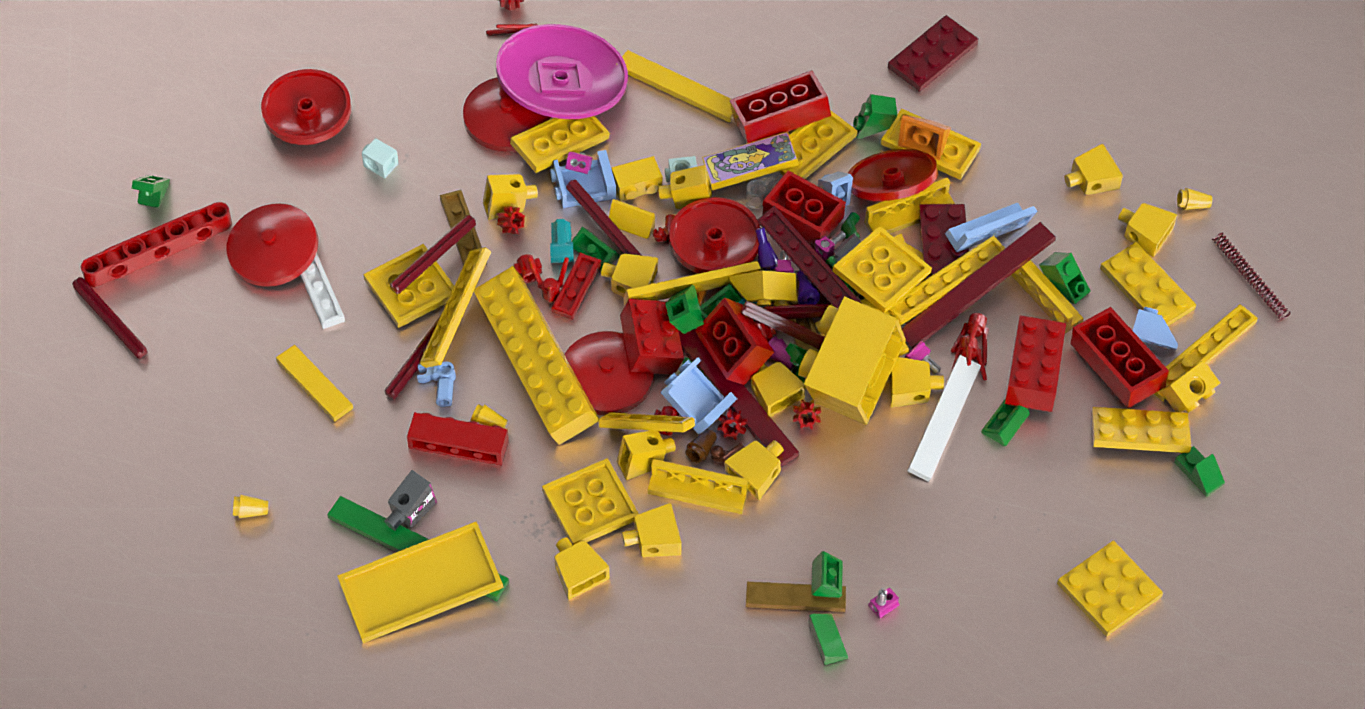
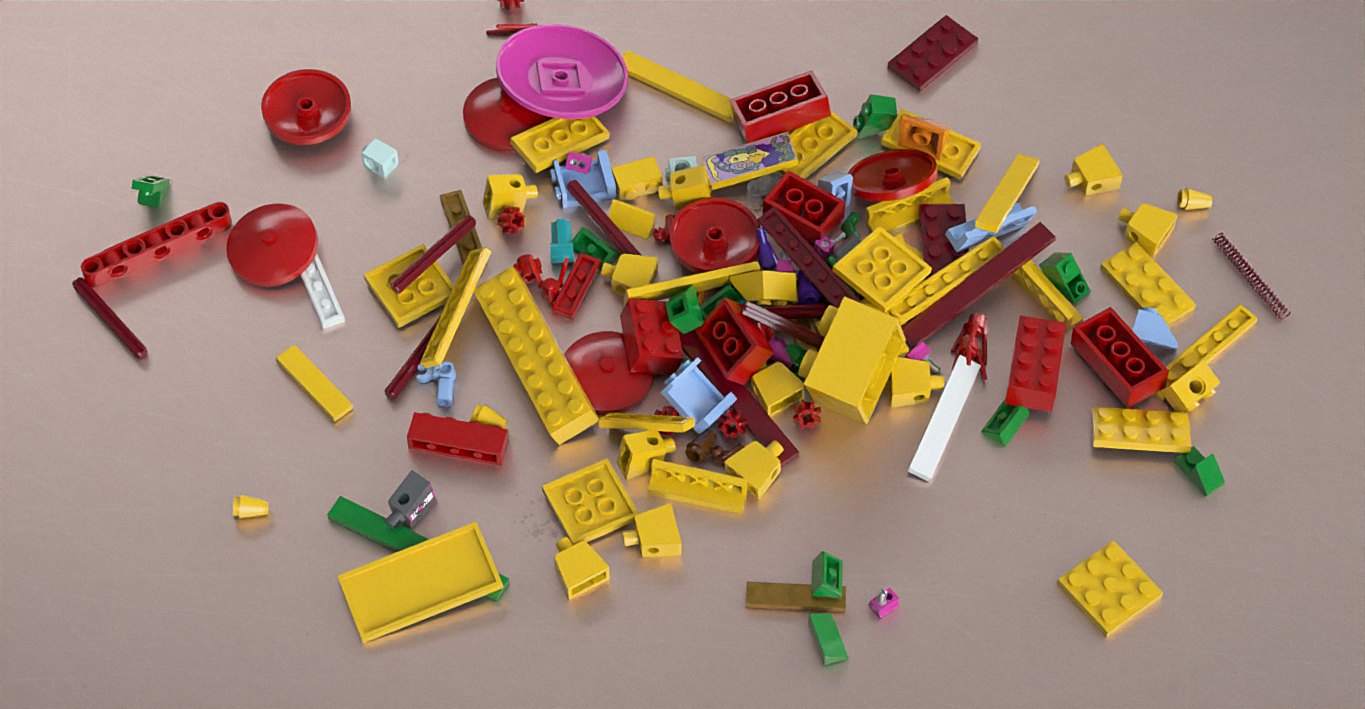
(1007, 193): none -> yellow tile

